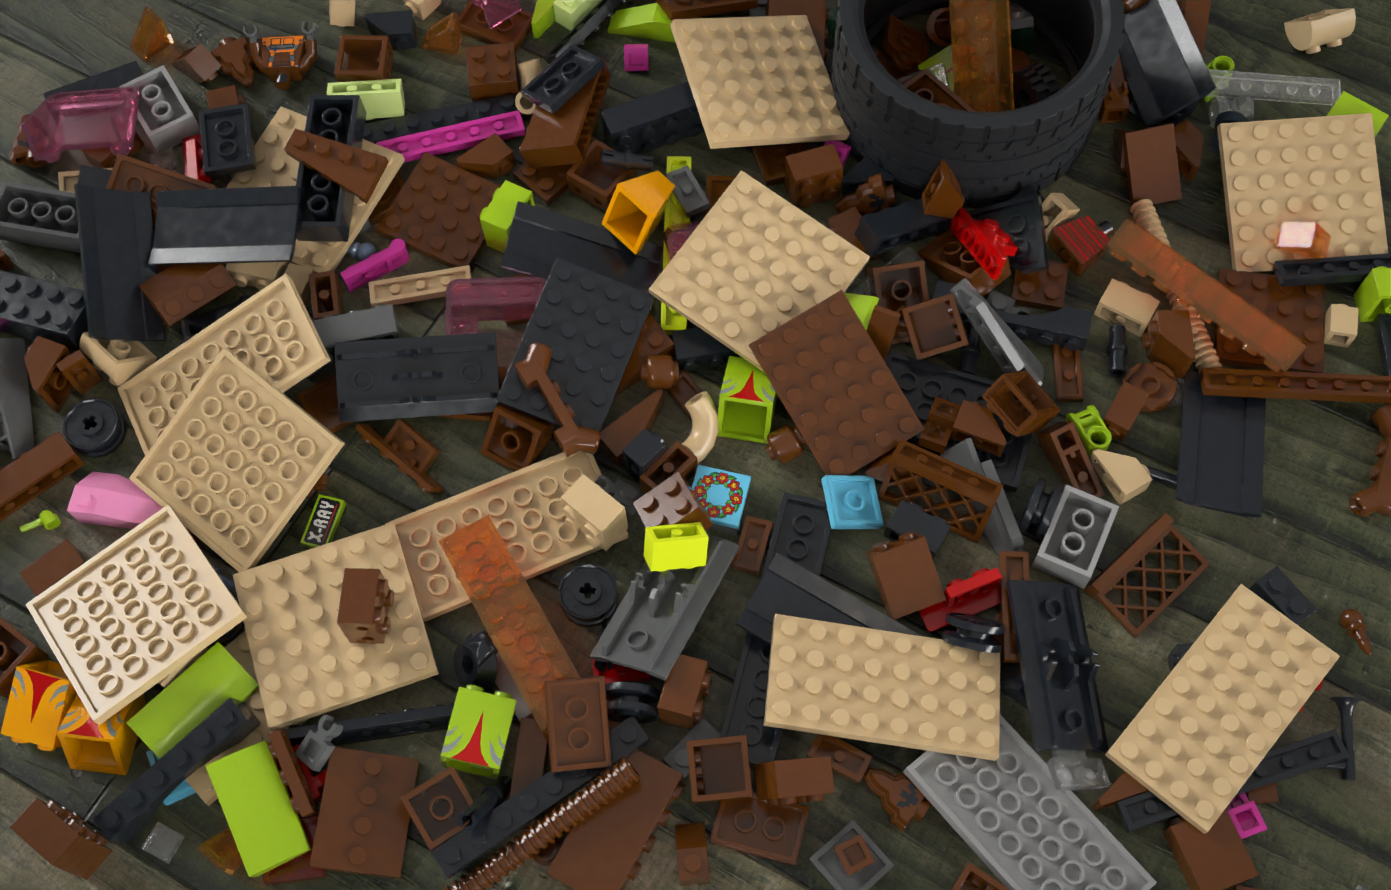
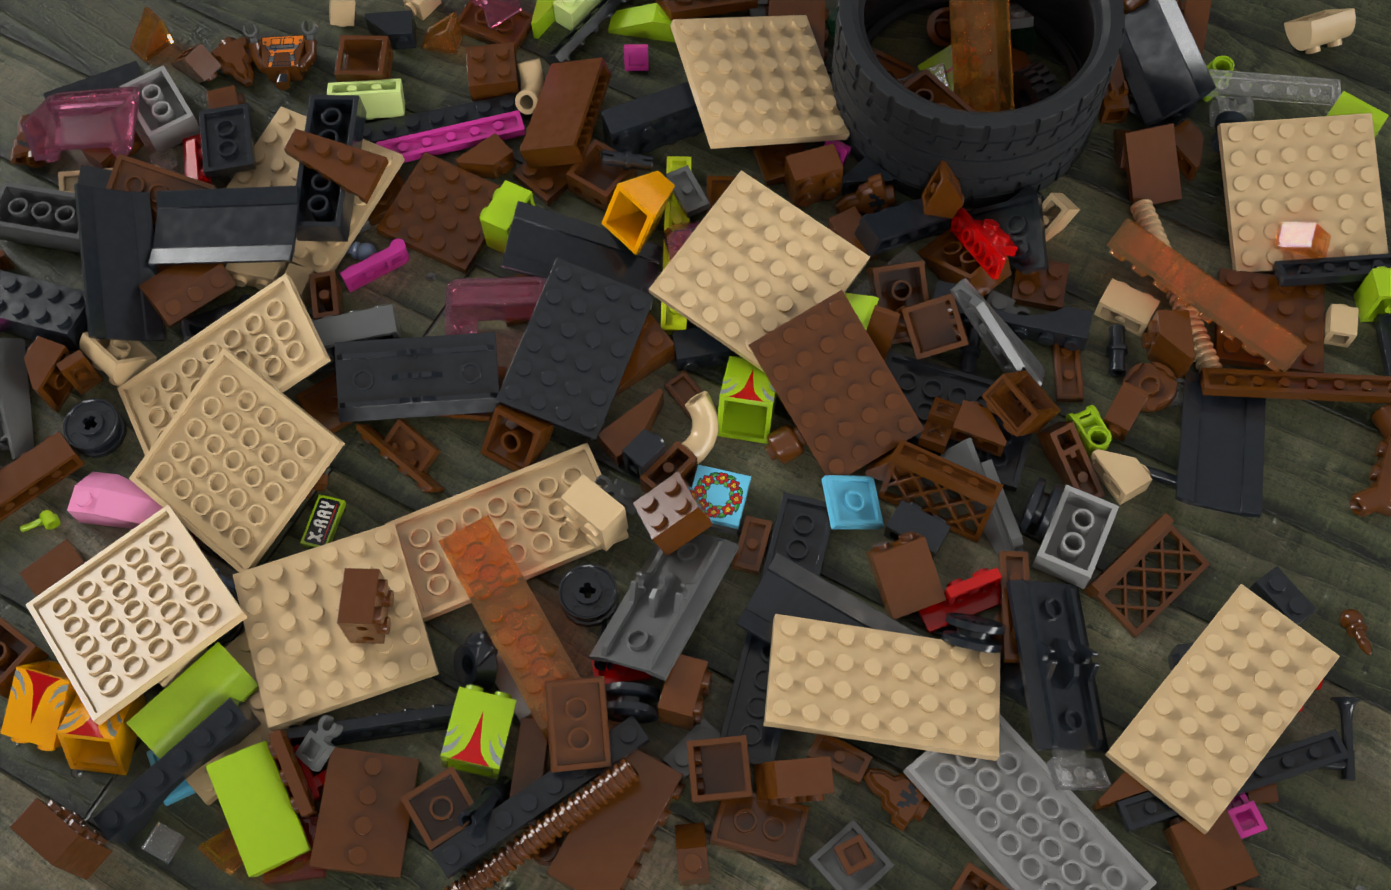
(415, 286): tan plate -> none
(532, 374): reddish brown plate -> none
(562, 78): black plate -> none
(659, 371): reddish brown head -> none
(675, 546): neon yellow brick -> none
(904, 44): reddish brown plate -> none
(1080, 242): reddish brown torso -> none

